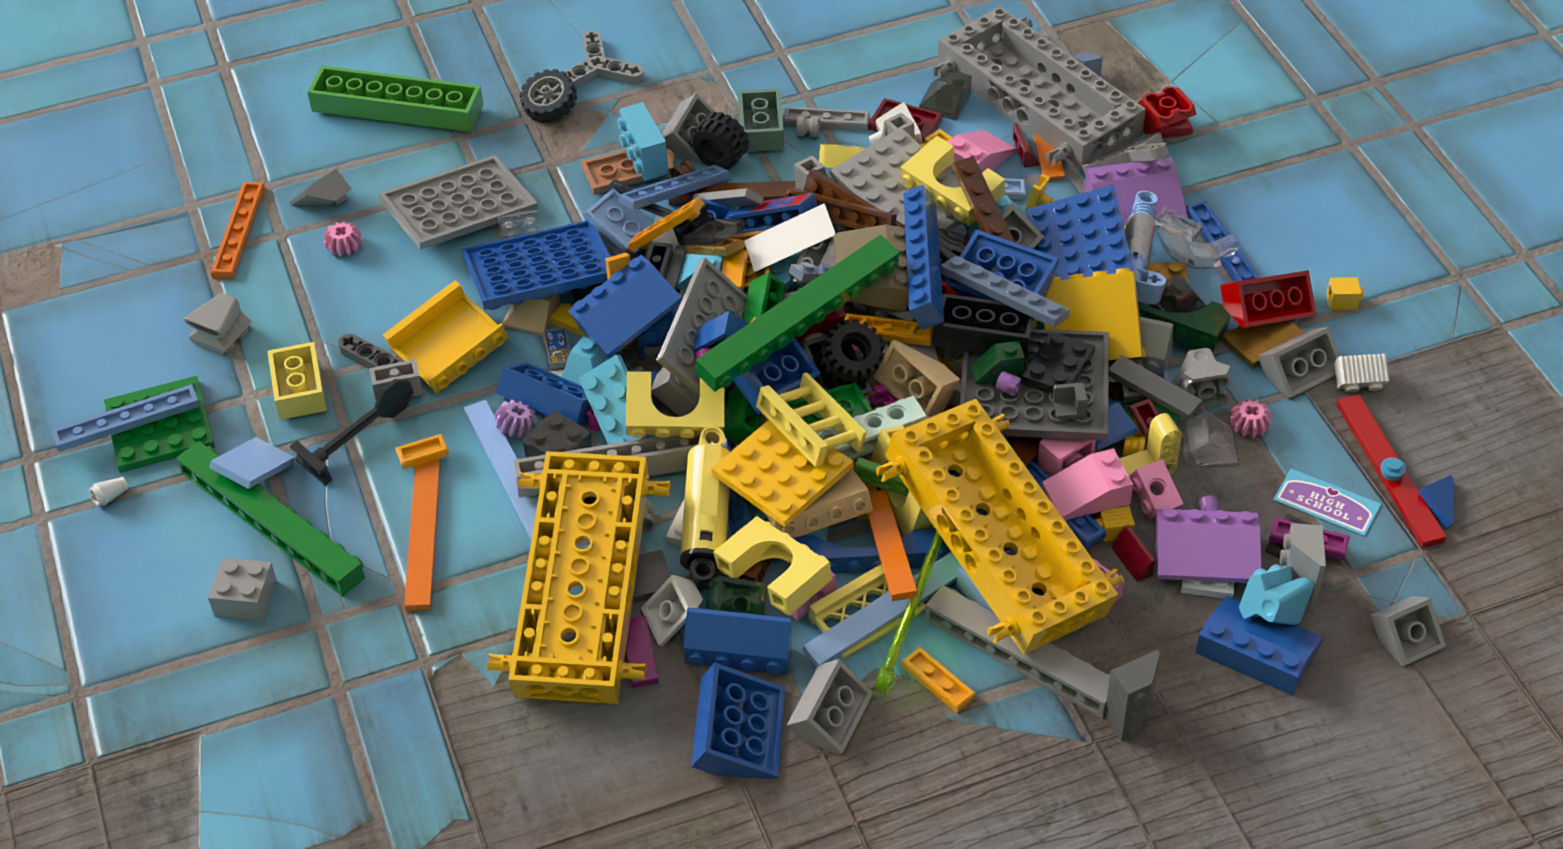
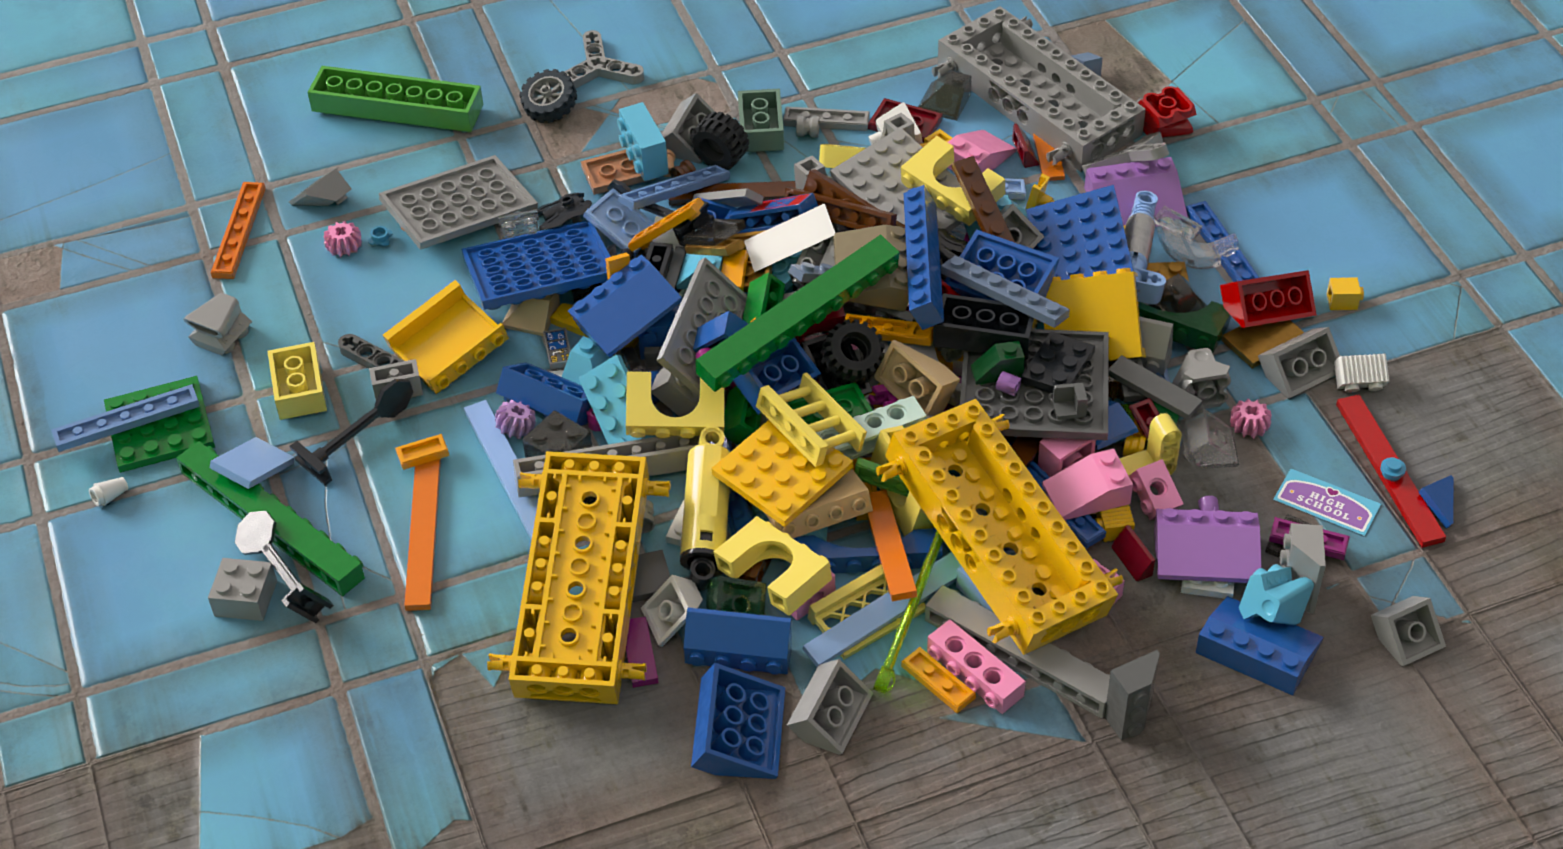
(256, 536): none -> piece
(380, 236): none -> dark azure plate
(563, 210): none -> black piece
(961, 652): none -> bright pink brick

